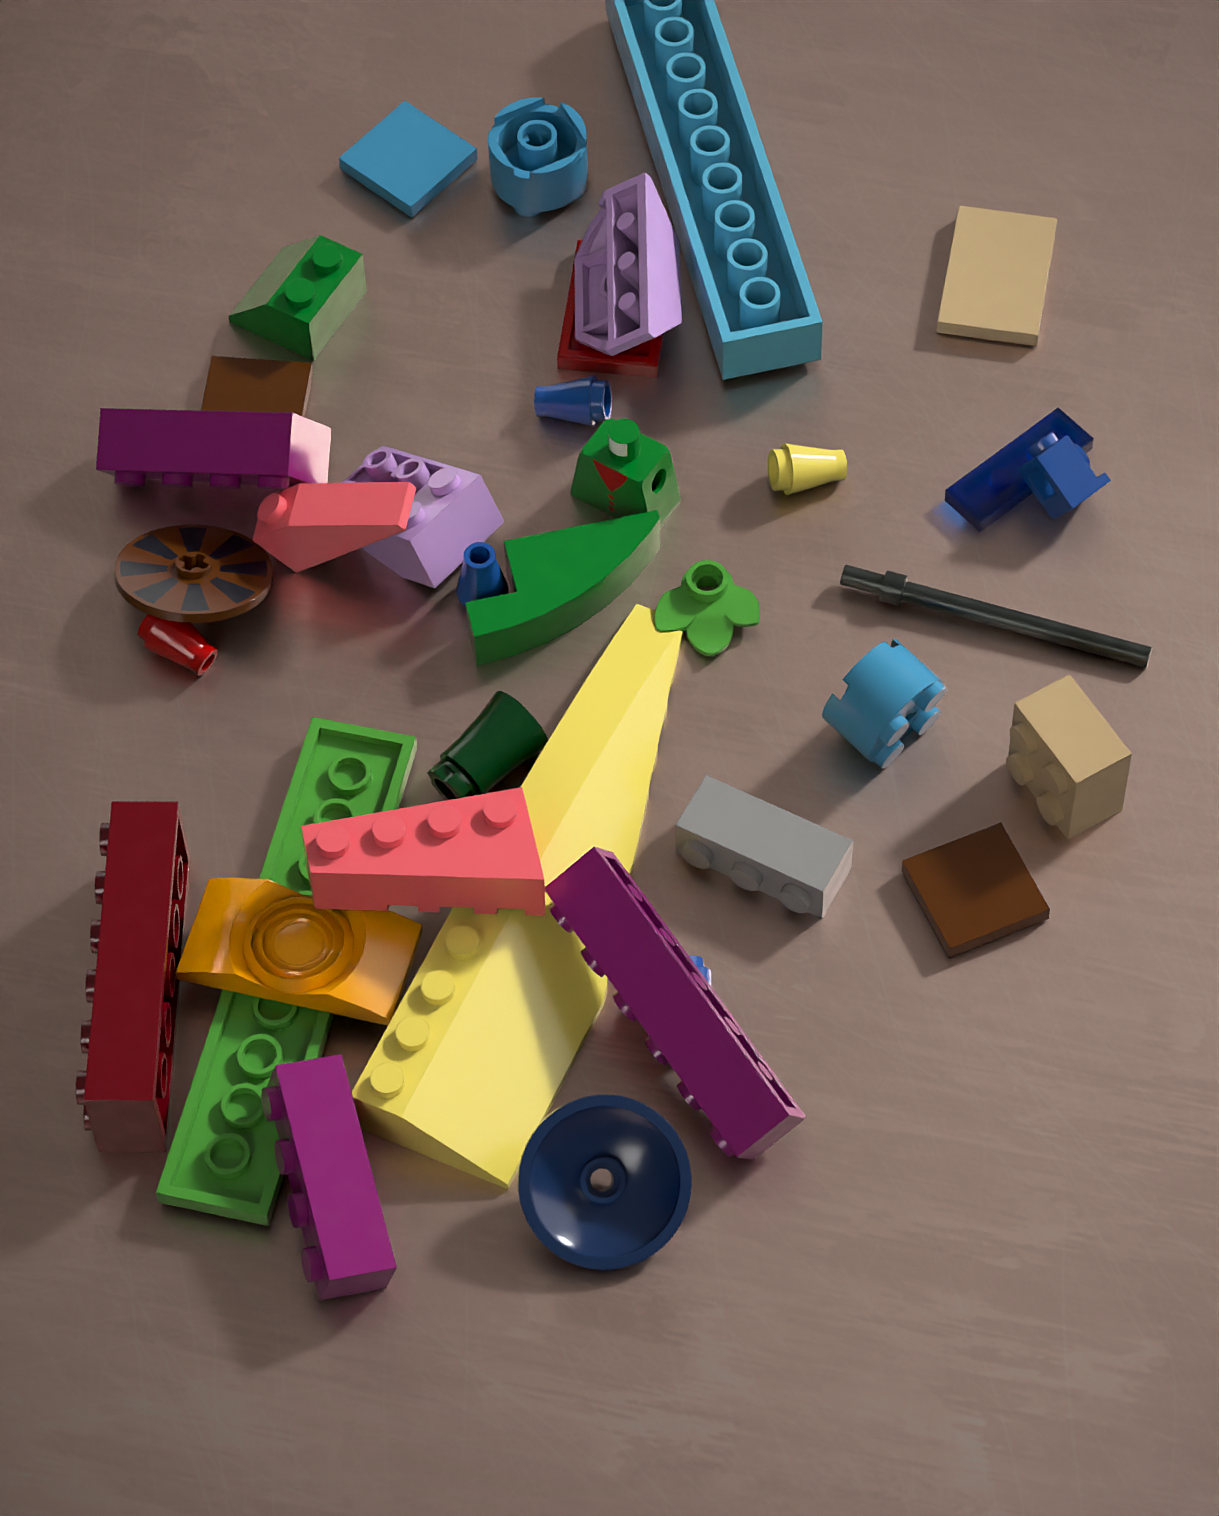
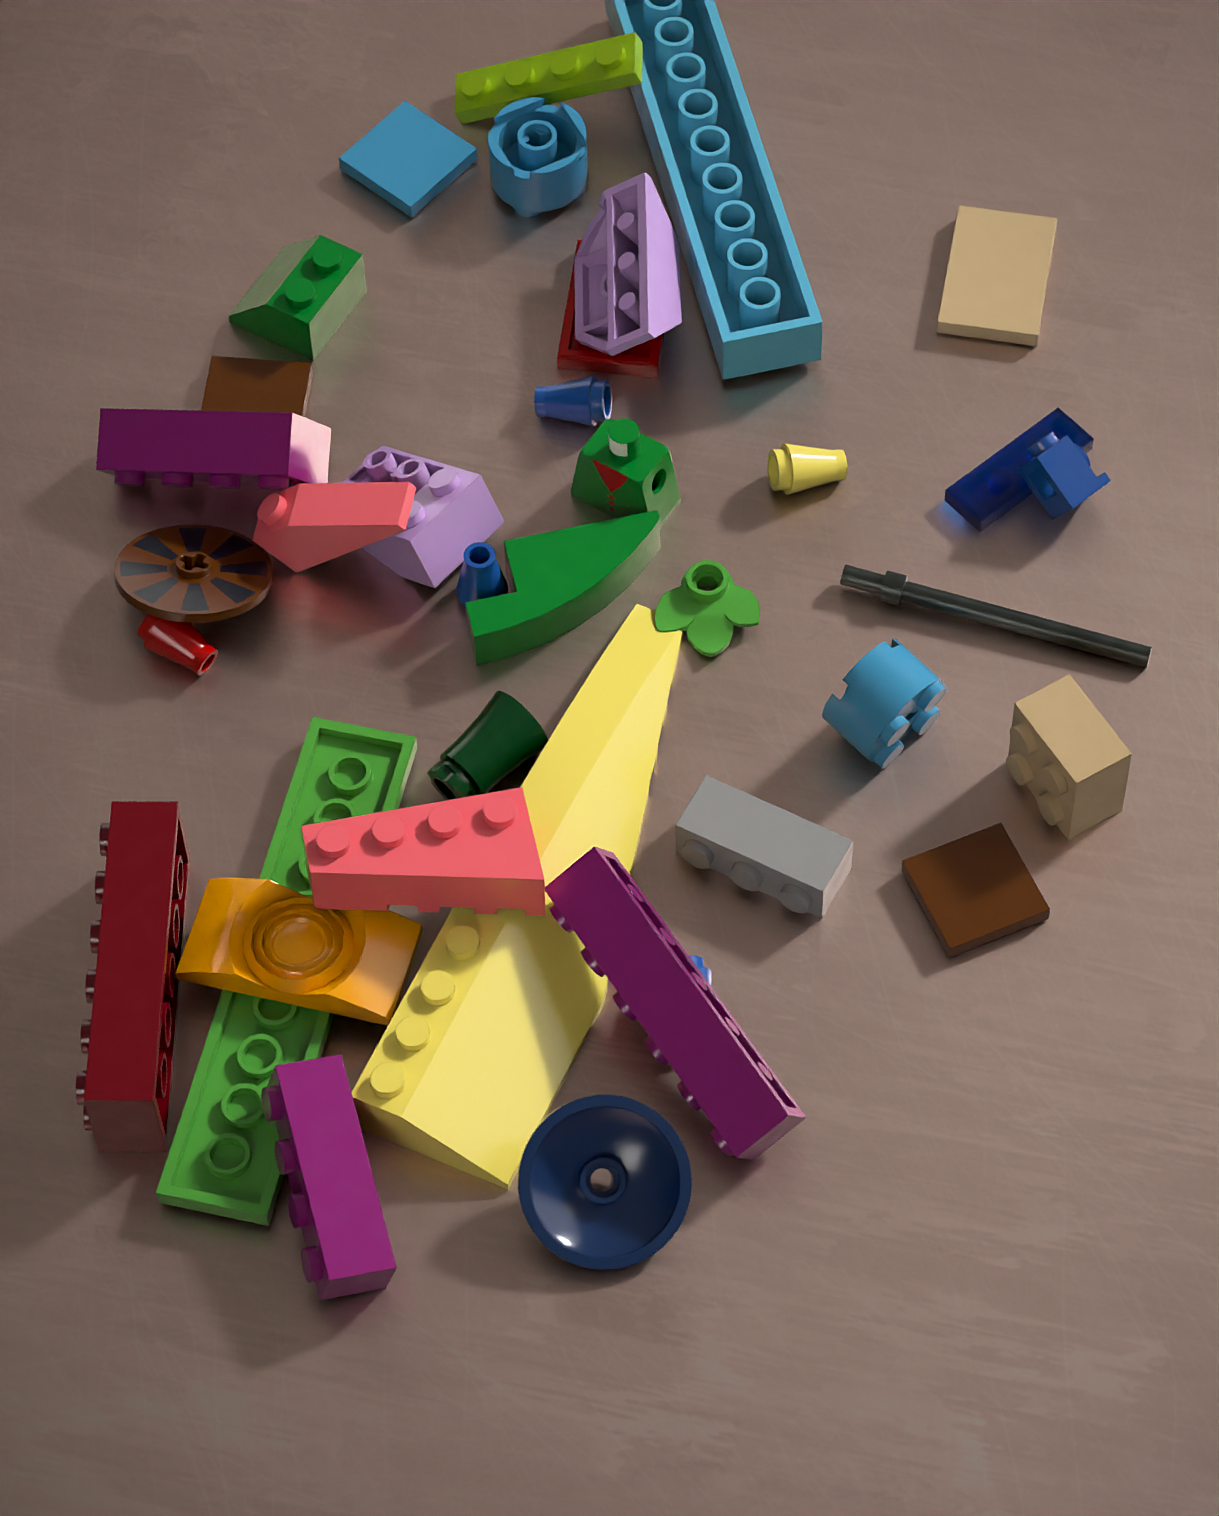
(550, 75): none -> lime plate

